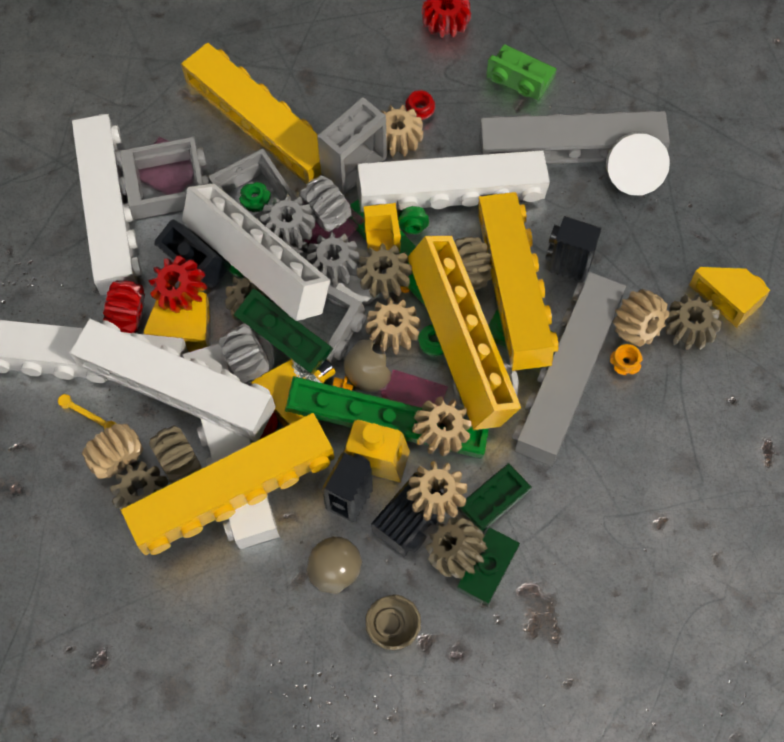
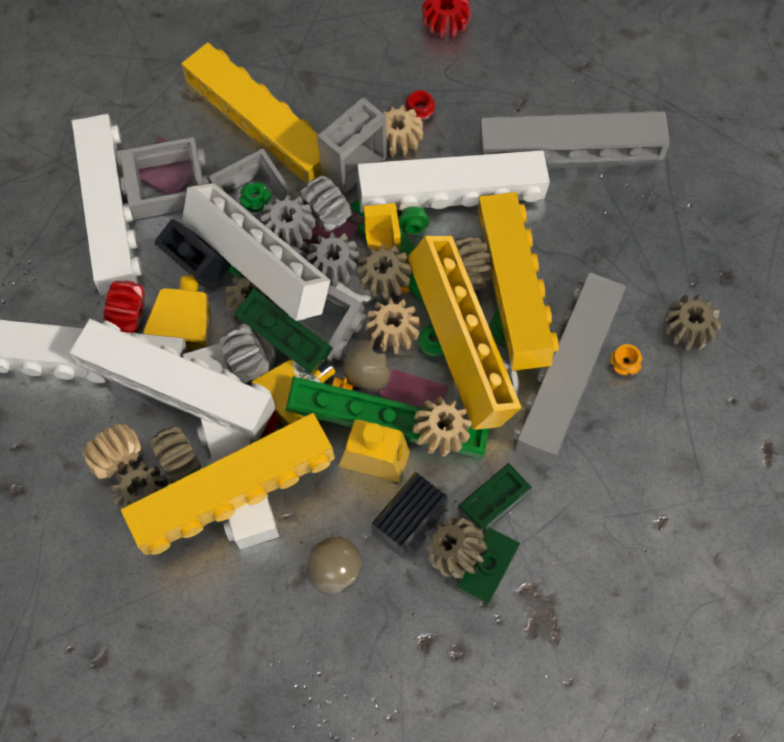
(66, 402): yellow hinge -> none
(165, 289): red gear -> none
(348, 486): black brick -> none
(393, 622): dark tan hair -> none
(434, 502): tan gear -> none
(520, 72): bright green bracket -> none
(572, 248): black brick -> none
(637, 163): white tile -> none
(641, 317): tan gear -> none
(732, 291): yellow slope -> none

